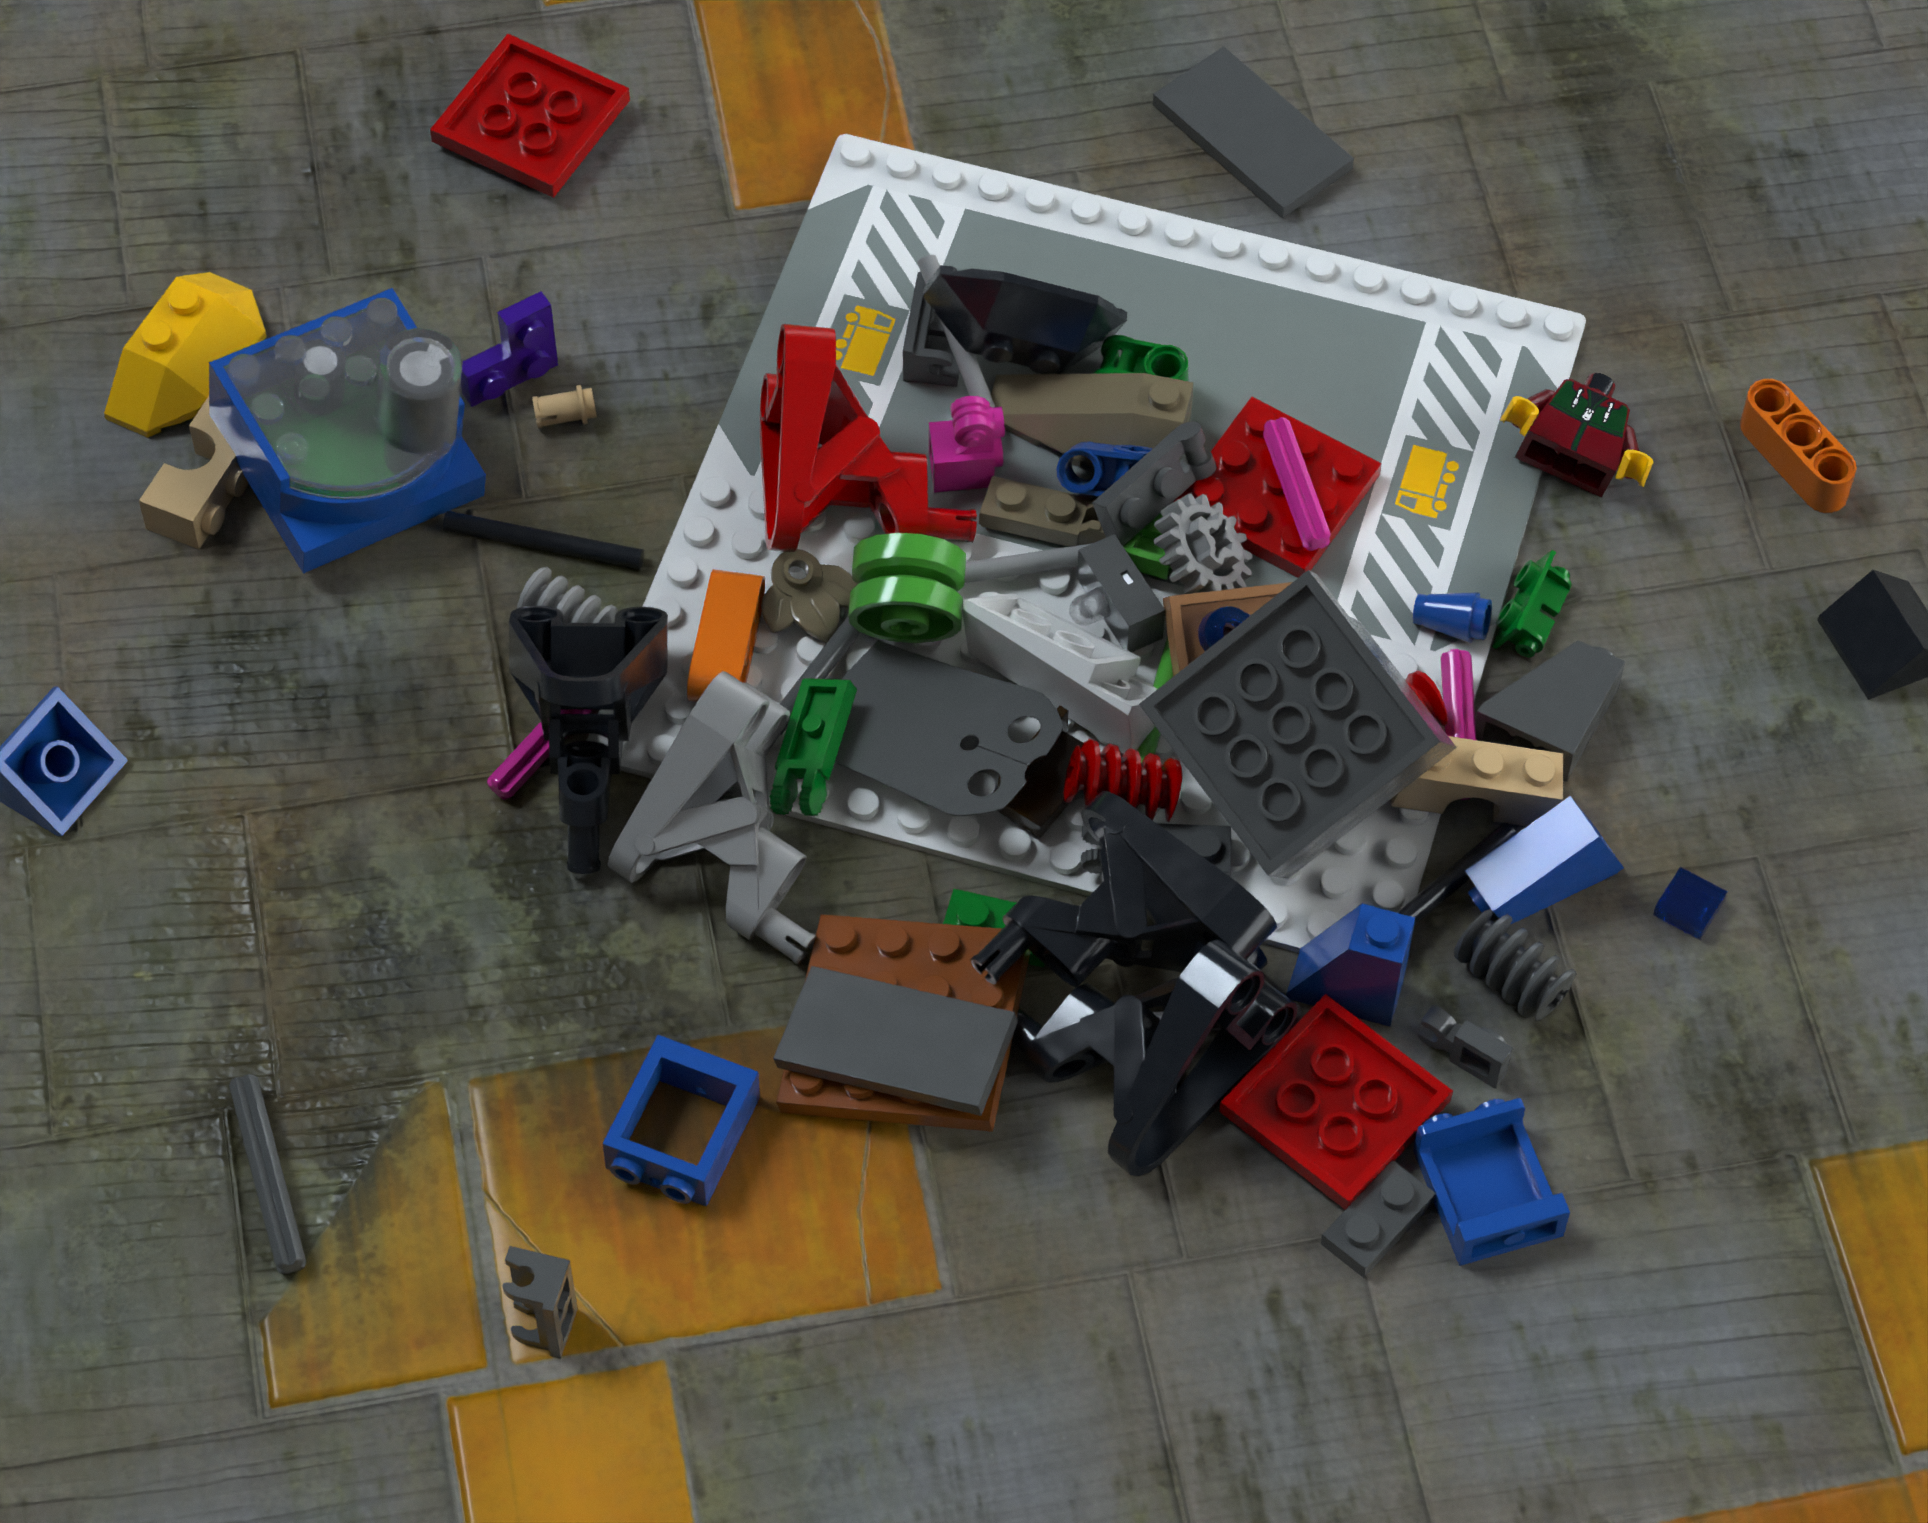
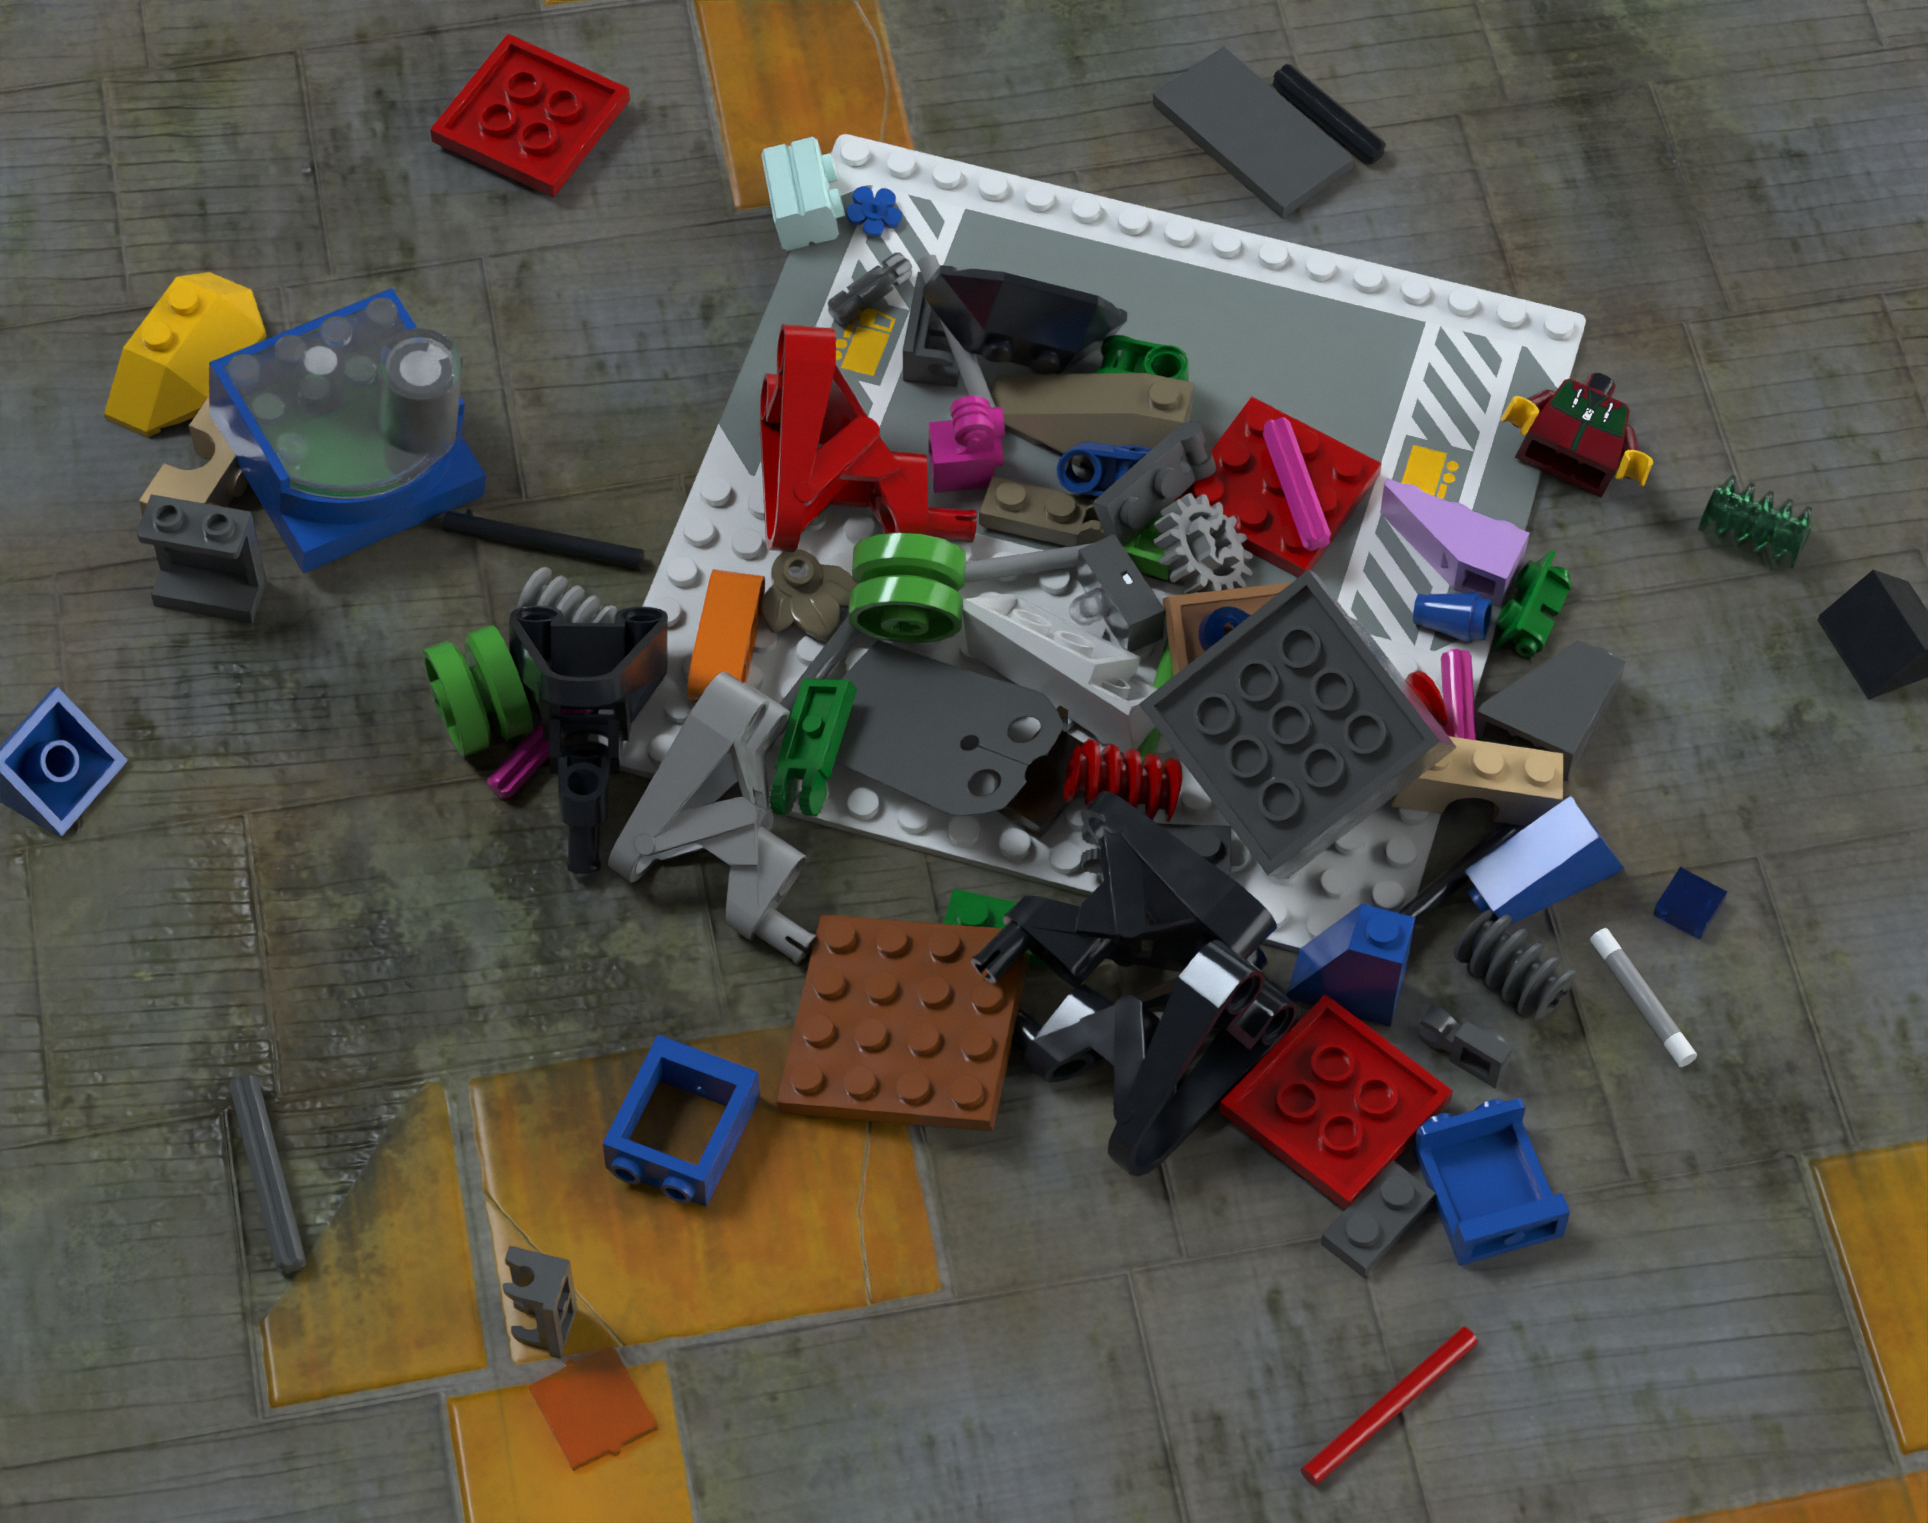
(204, 558): none -> dark grey panel
(482, 690): none -> bright green wheel
(524, 351): dark purple plate -> none
(564, 407): tan pin -> none
(592, 1407): none -> clear orange piece
(801, 194): none -> light aqua brick
(870, 288): none -> dark grey axle
(873, 211): none -> blue plant
(896, 1040): dark grey tile -> none
(1329, 114): none -> black axle
(1389, 1406): none -> red bar
(1460, 544): none -> lavender slope
(1643, 997): none -> light grey bar
(1757, 520): none -> clear green piece
(1798, 445): orange beam -> none

